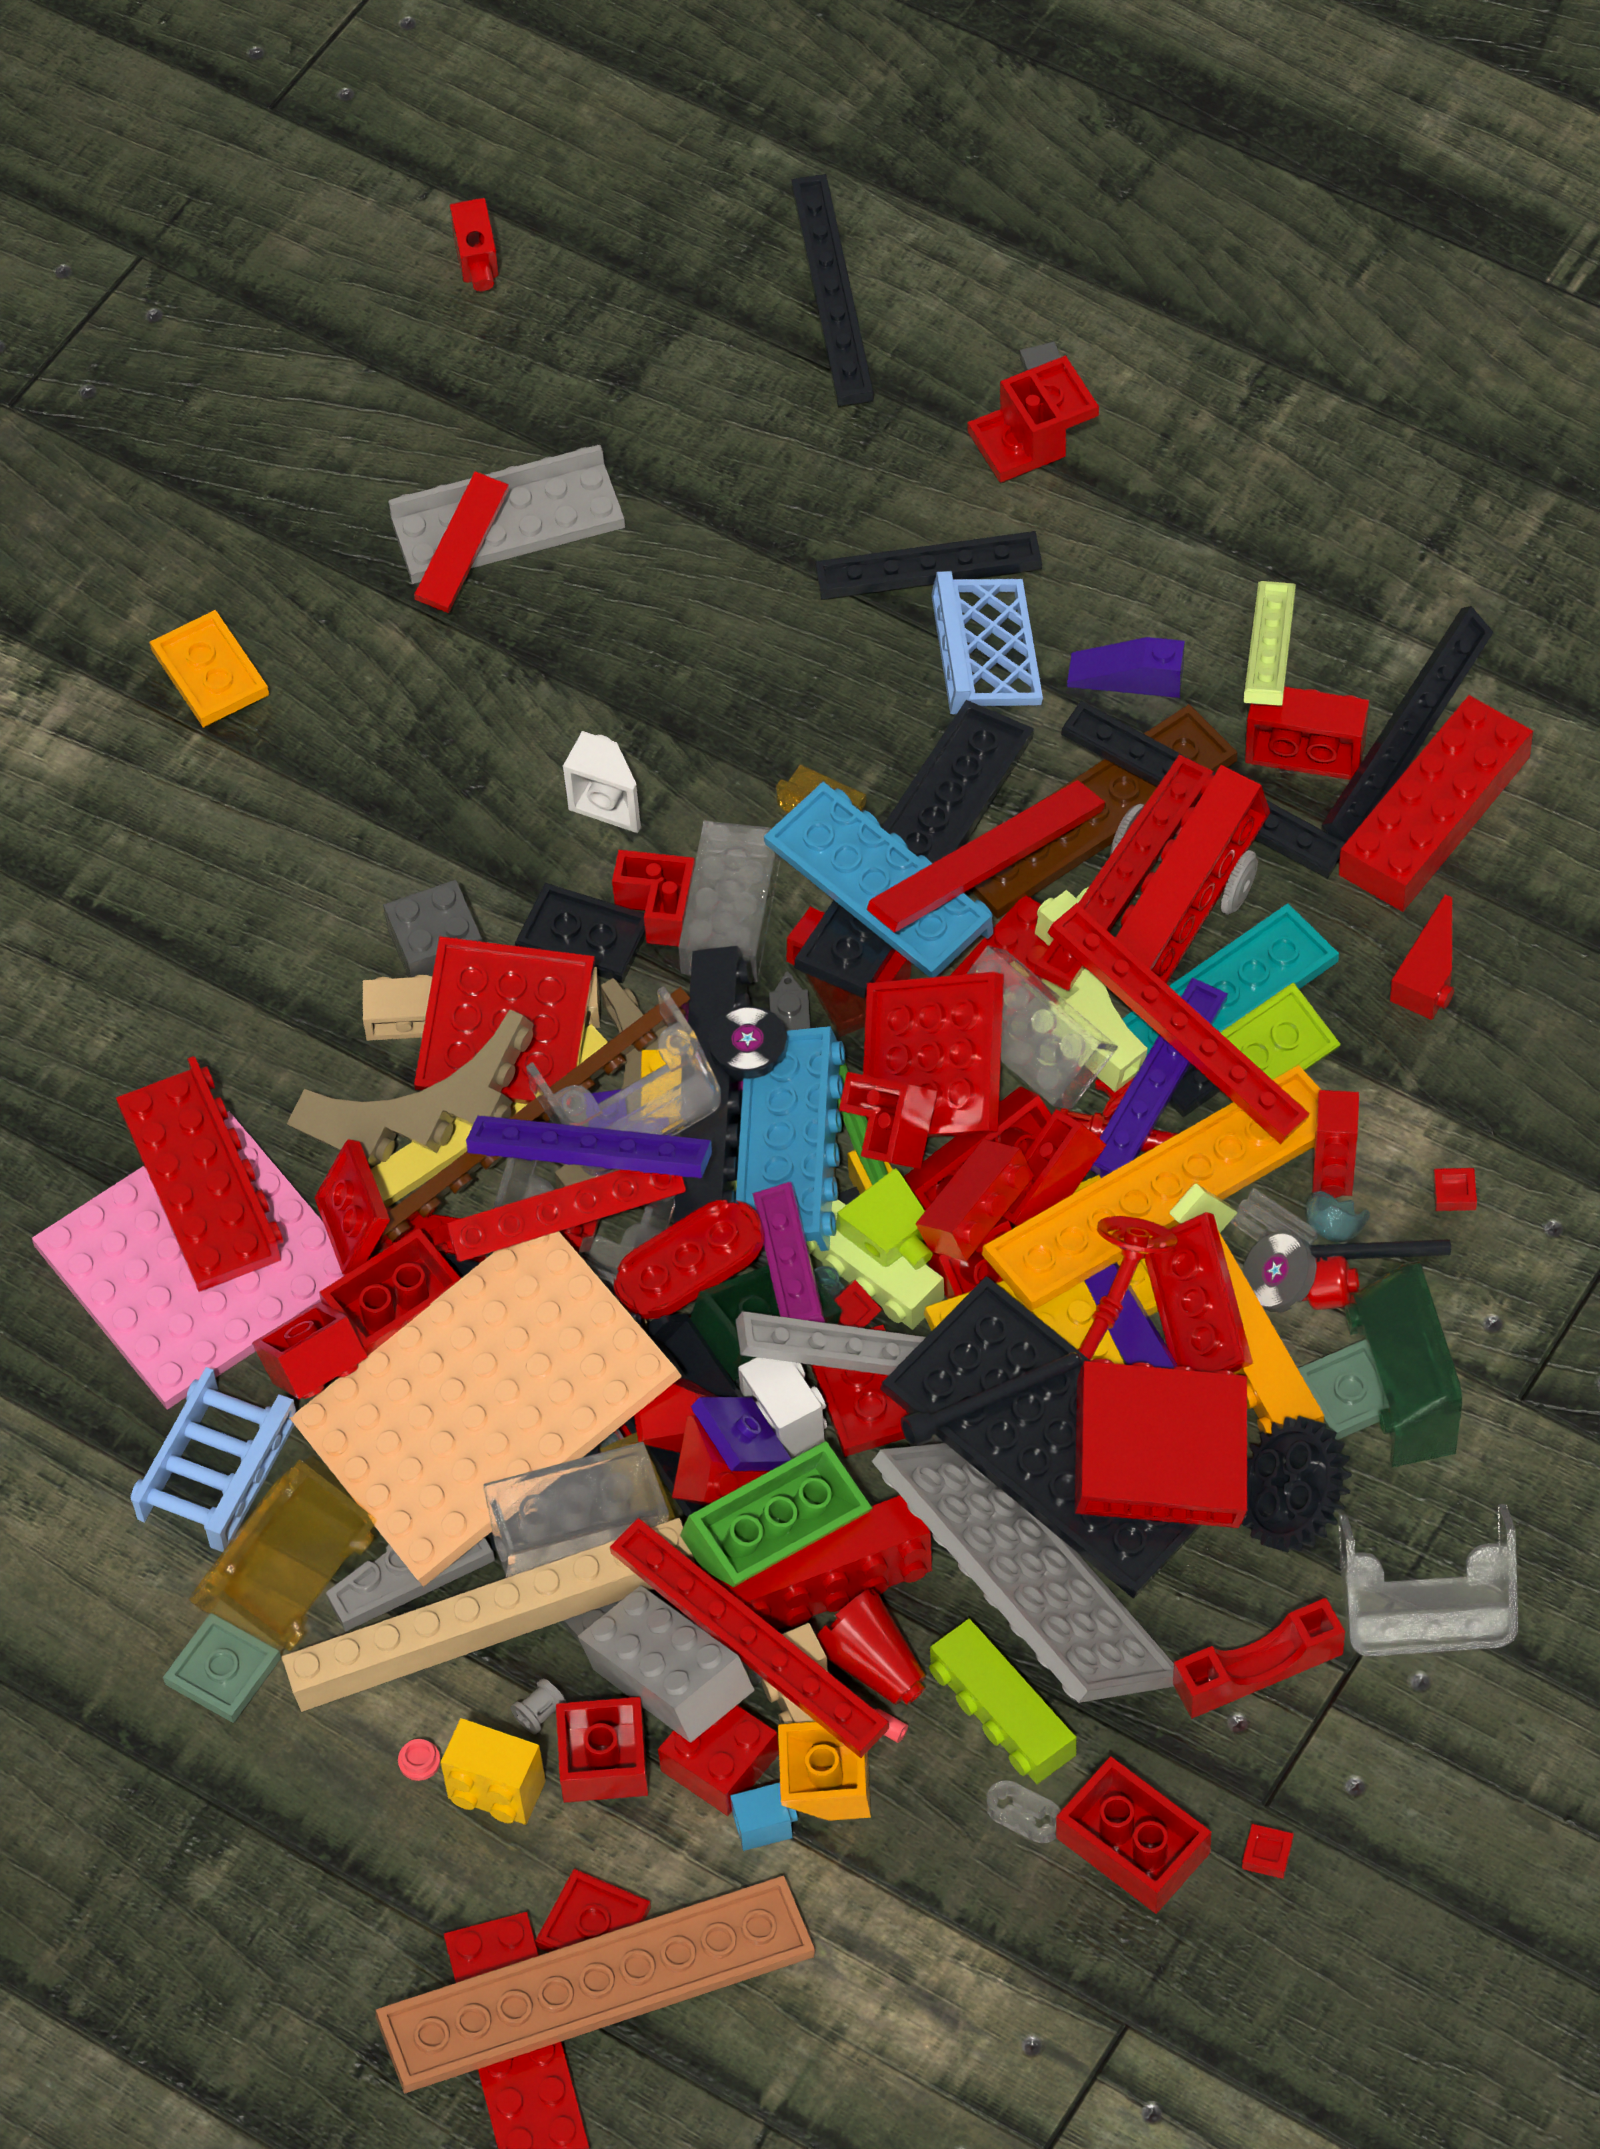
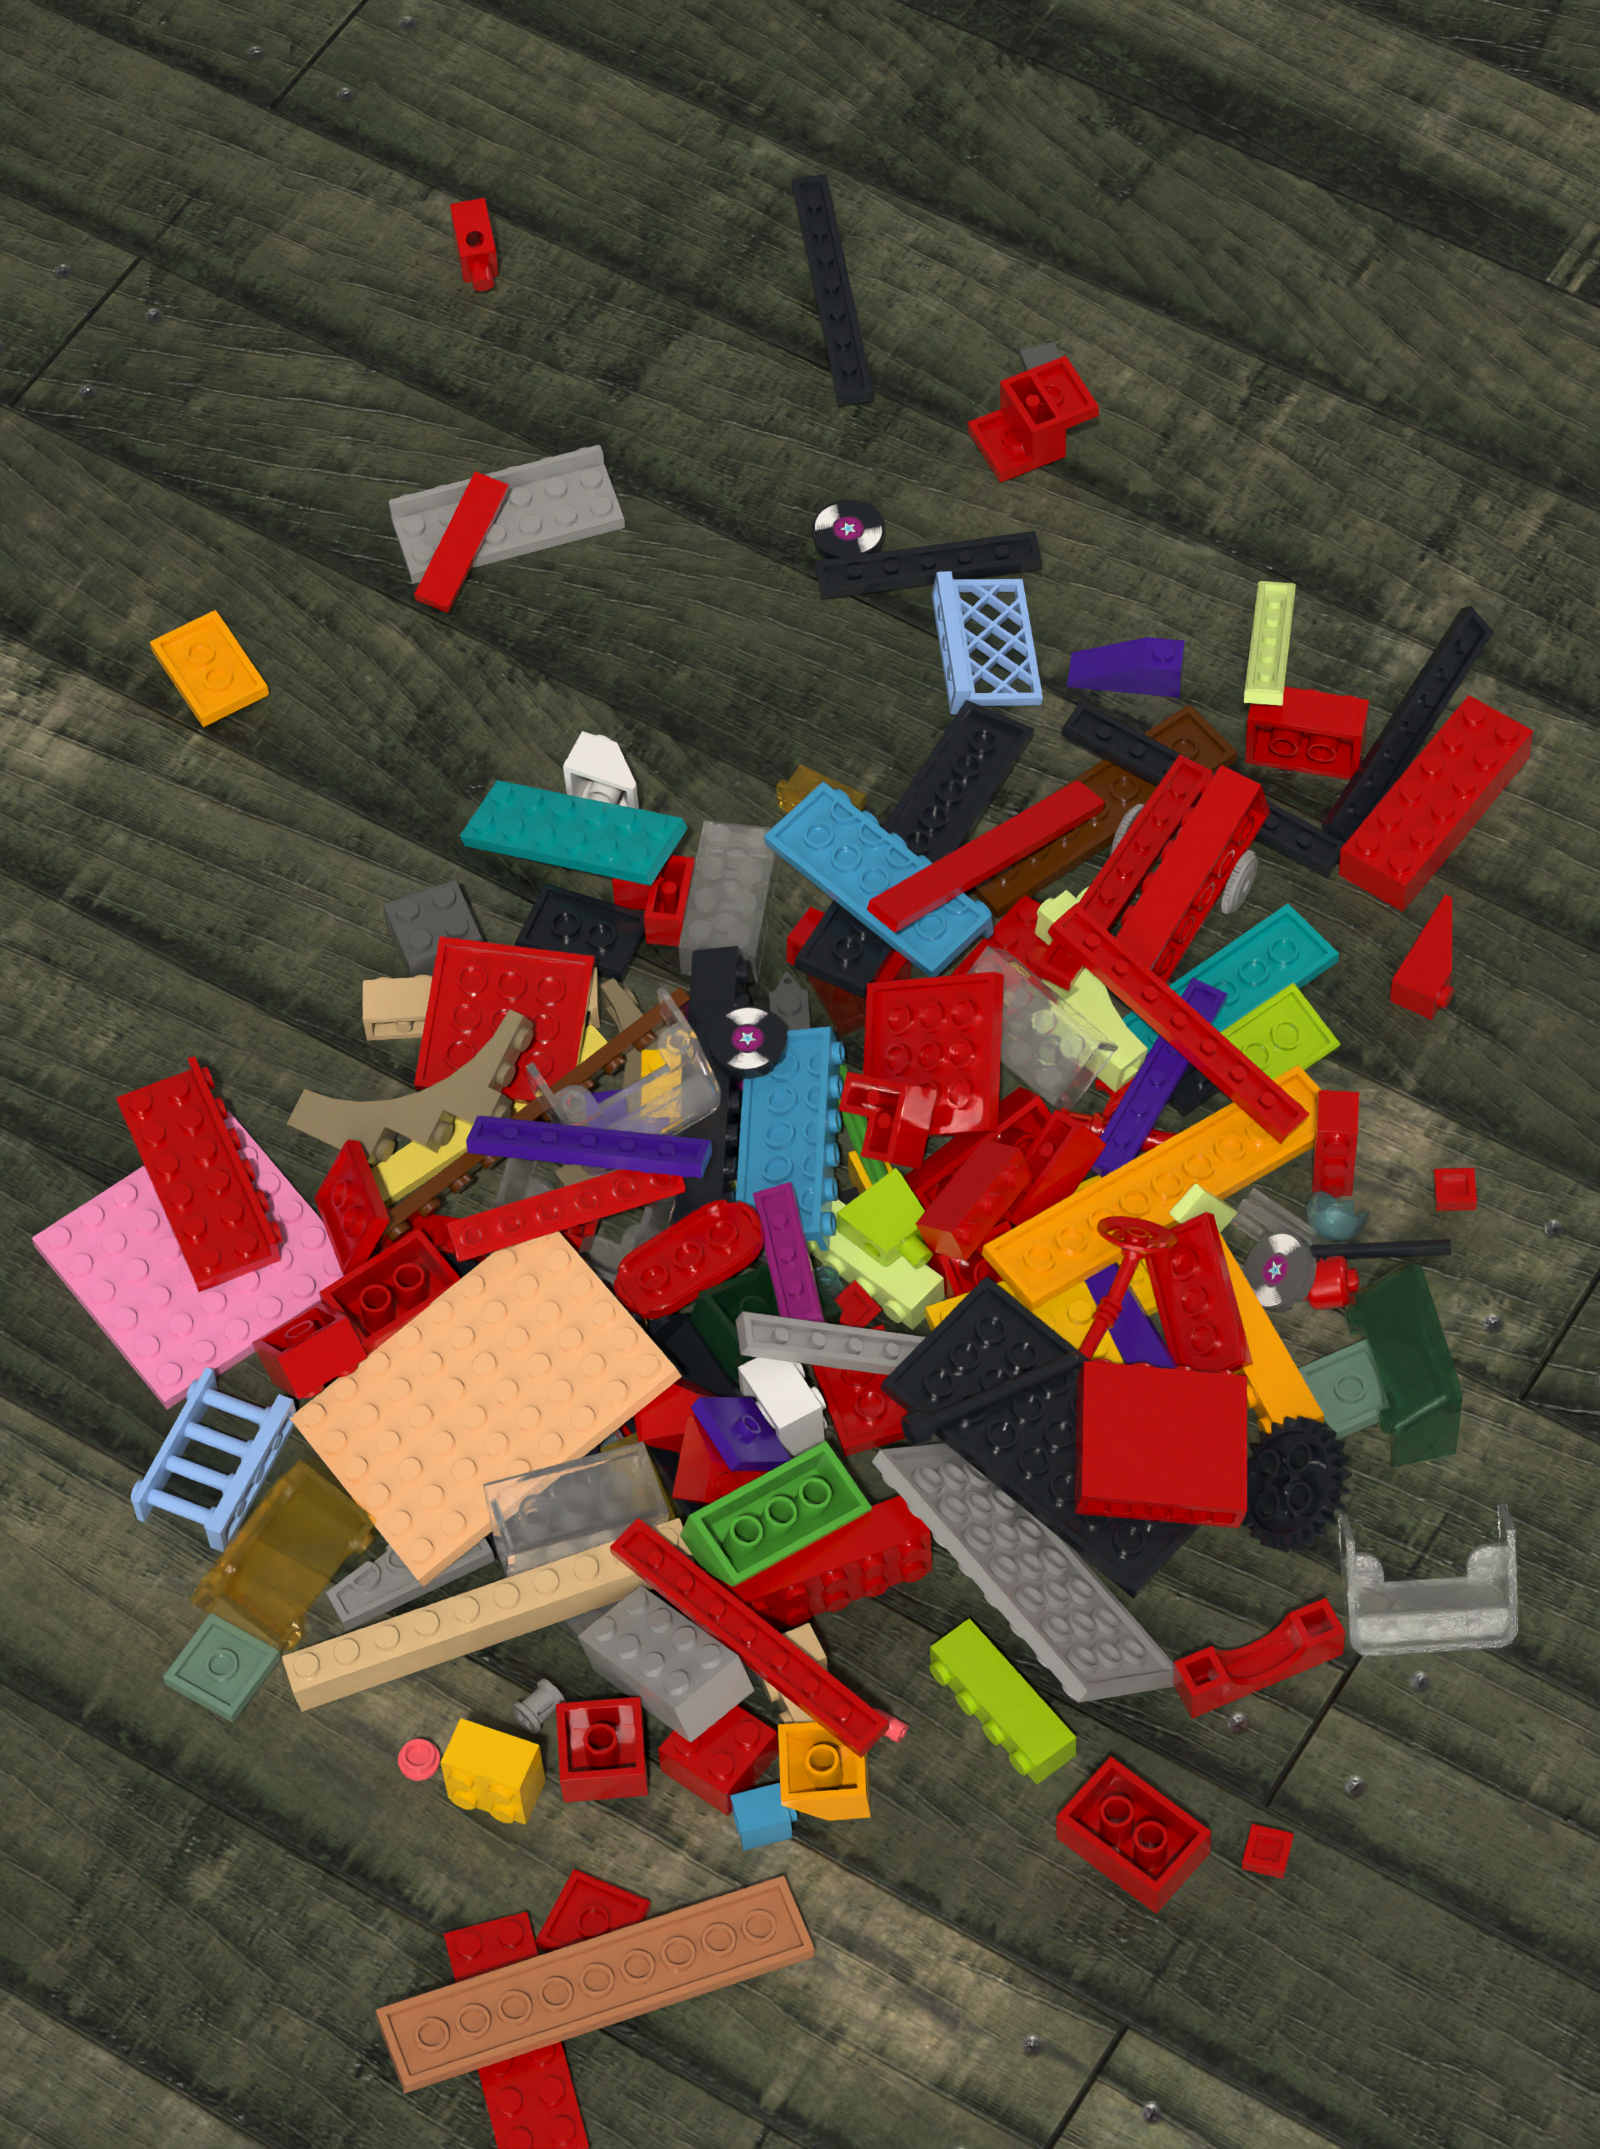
(574, 832): none -> teal plate
(848, 529): none -> black tile
(873, 1649): red cone -> none
(1021, 1817): clear beam -> none

